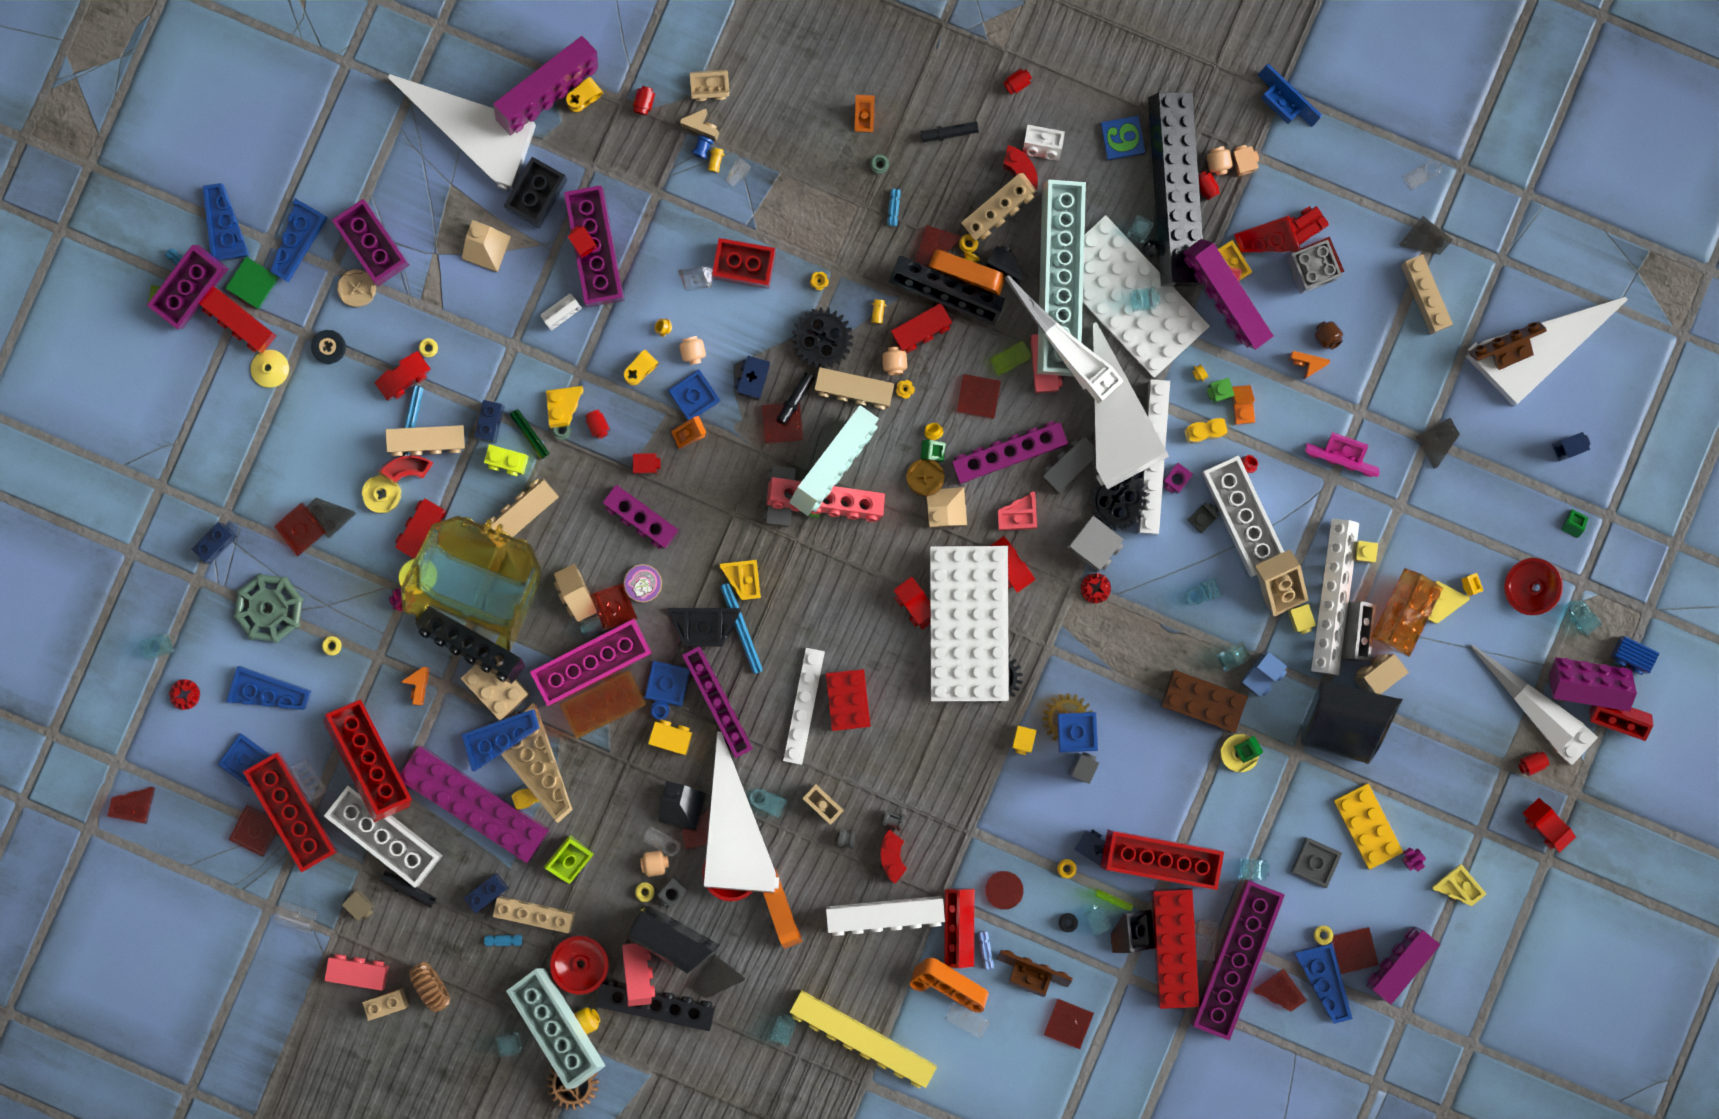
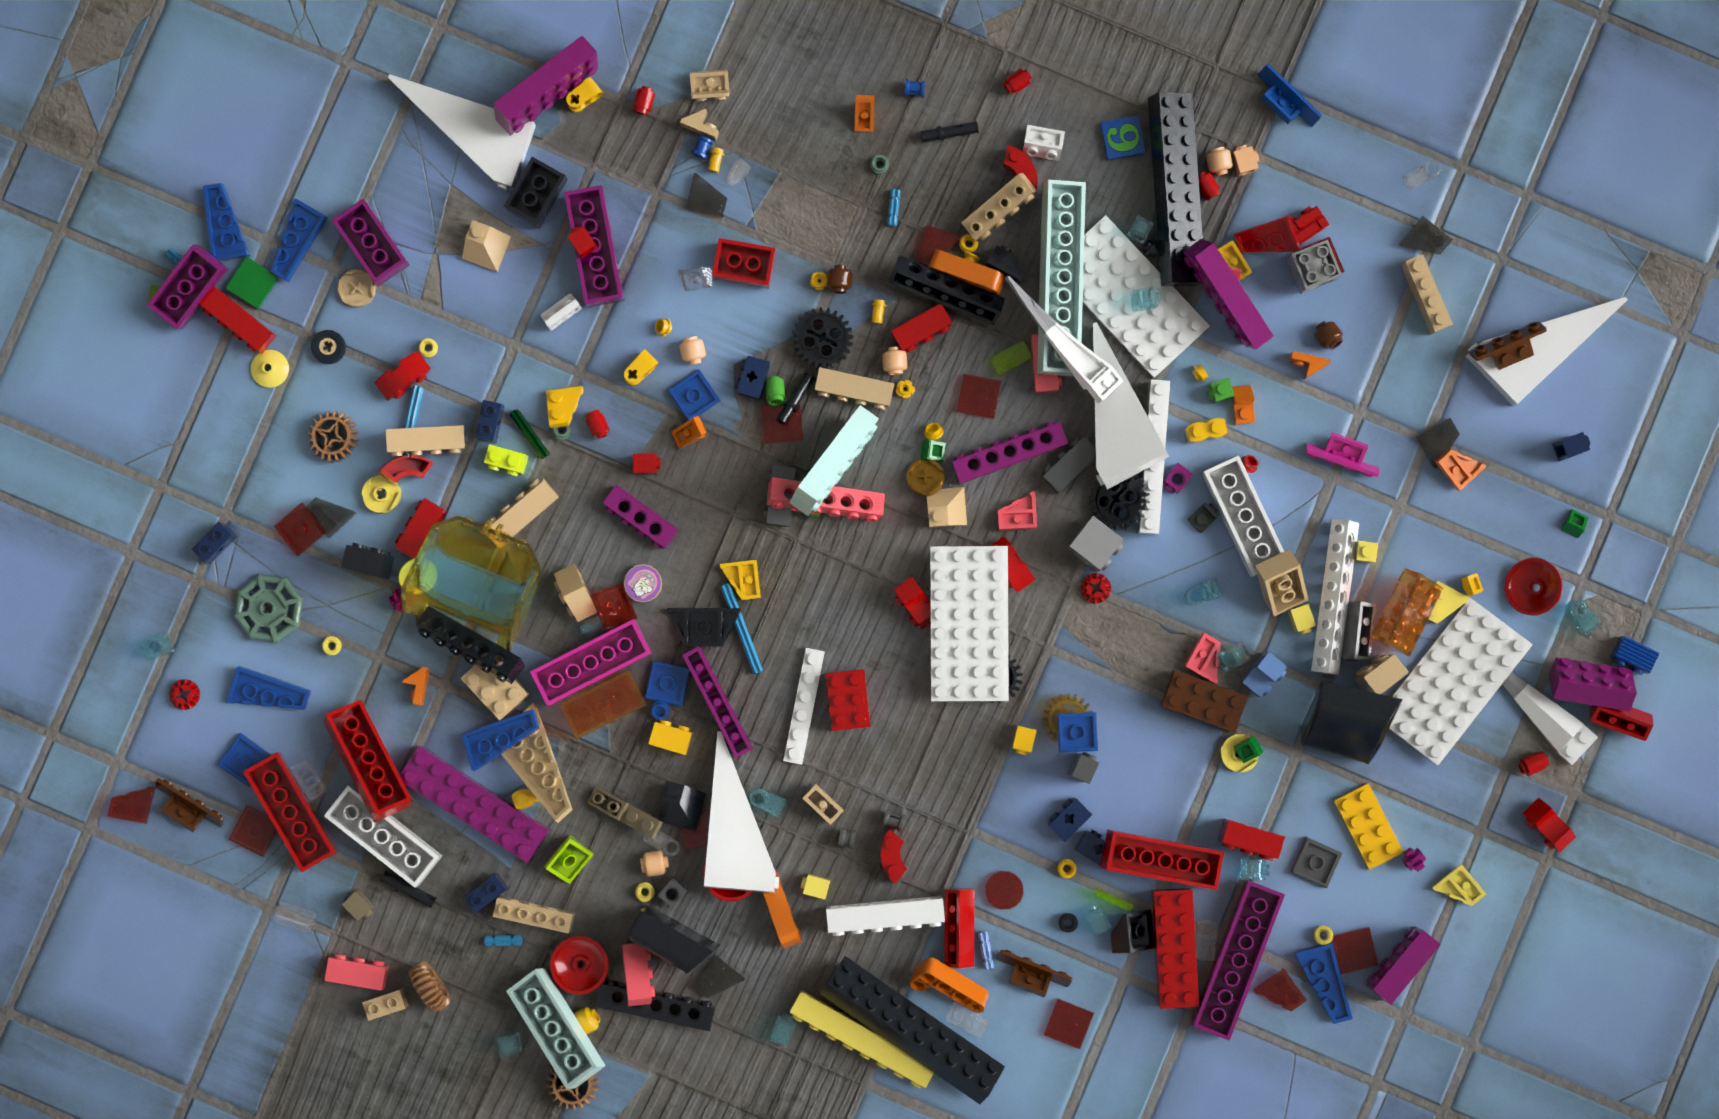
(184, 809): none -> reddish brown bracket
(317, 429): none -> medium nougat gear
(368, 560): none -> black brick
(625, 812): none -> dark tan slope
(705, 198): none -> clear smoke wing
(775, 391): none -> bright green brick
(815, 886): none -> light yellow brick
(839, 279): none -> reddish brown head
(912, 1030): none -> black brick
(914, 88): none -> blue bush
(1079, 817): none -> dark blue brick
(1204, 658): none -> coral wing
(1250, 840): none -> red brick
(1456, 680): none -> white plate
(1459, 468): none -> orange wing

